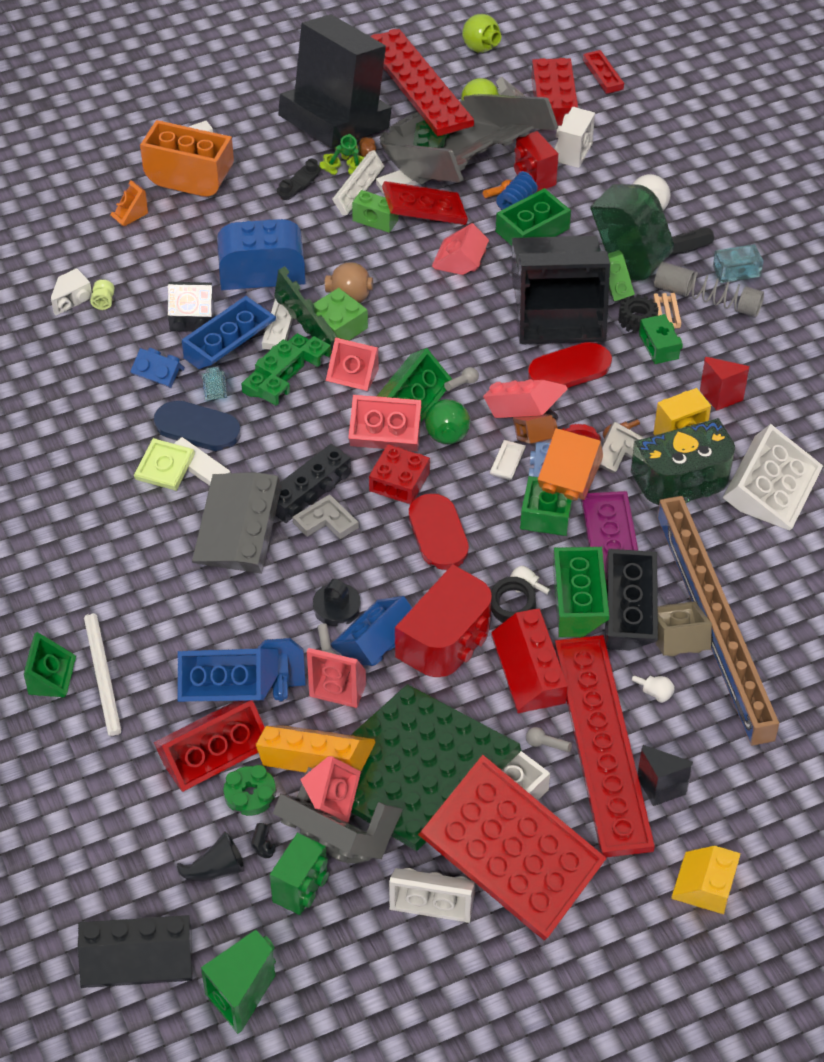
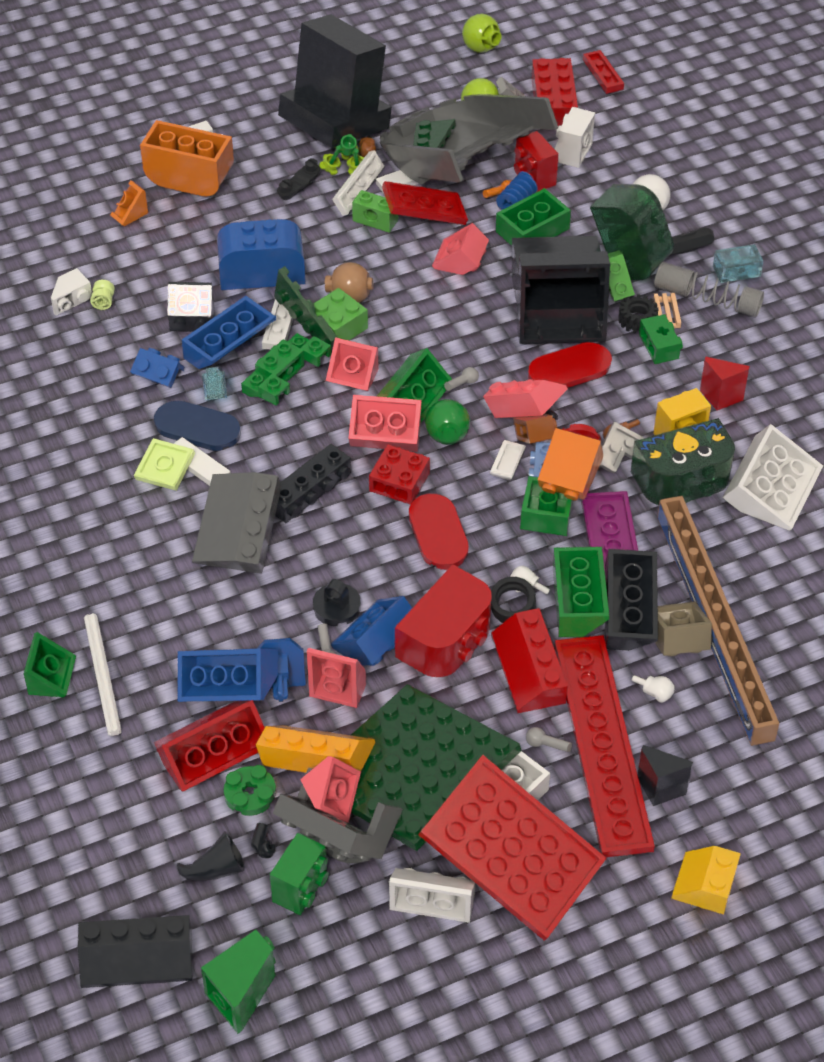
(326, 513): light grey plate -> none
(422, 85): red plate -> none

